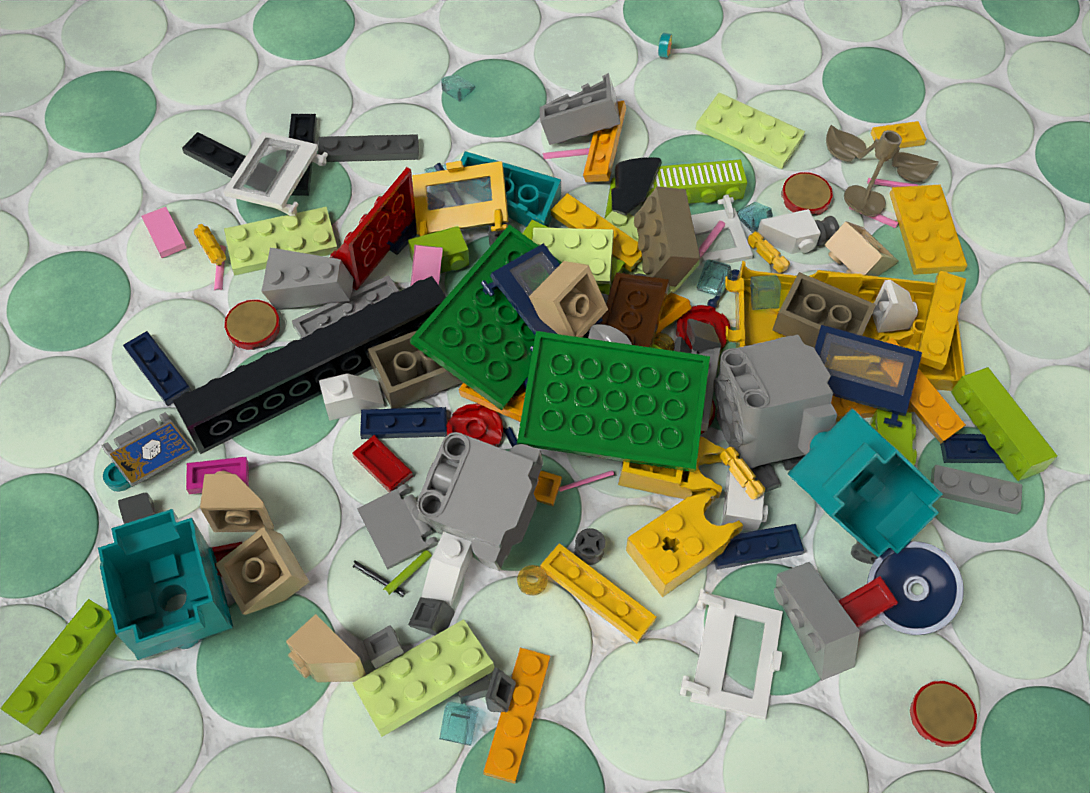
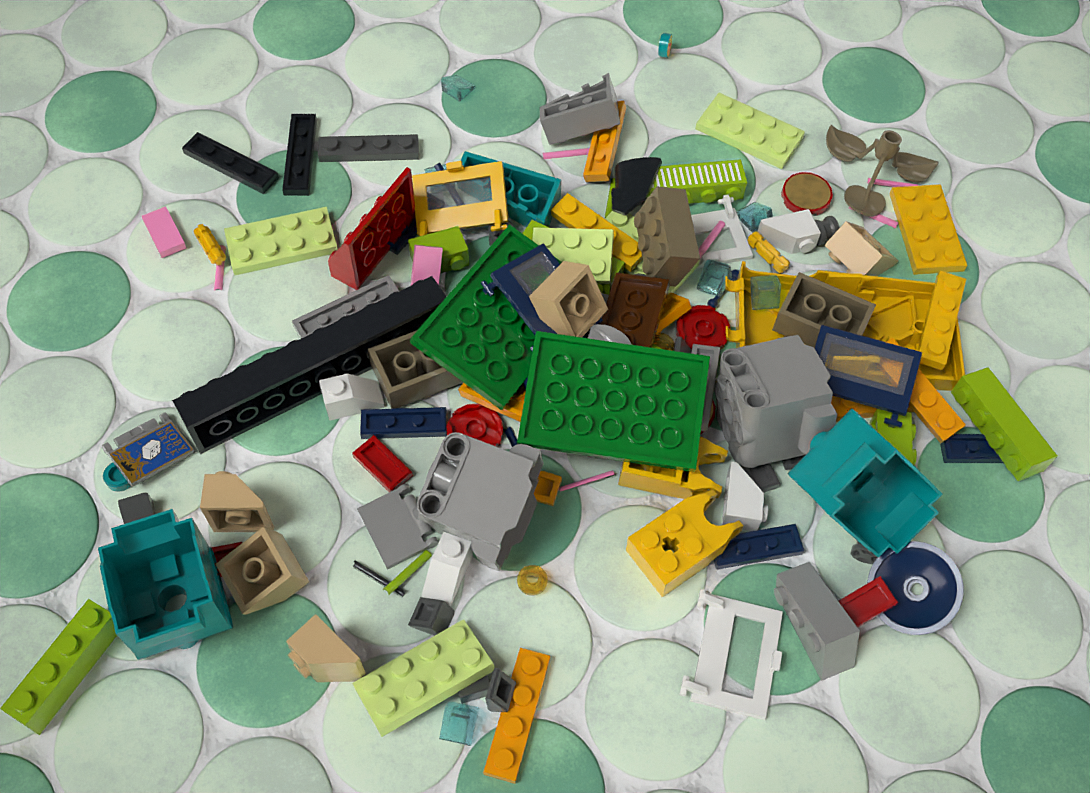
(156, 367): dark blue tile -> none
(197, 470): dark pink plate -> none
(252, 324): pearl gold tile -> none
(273, 171): piece -> none
(305, 279): light grey wedge -> none
(383, 646): light grey plate -> none
(590, 539): dark grey wheel -> none
(598, 593): yellow plate -> none
(702, 335): dark grey slope -> none
(742, 473): yellow axle -> none
(893, 308): white slope -> none
(910, 133): yellow plate -> none
(943, 713): pearl gold tile -> none
(977, 489): light grey plate -> none

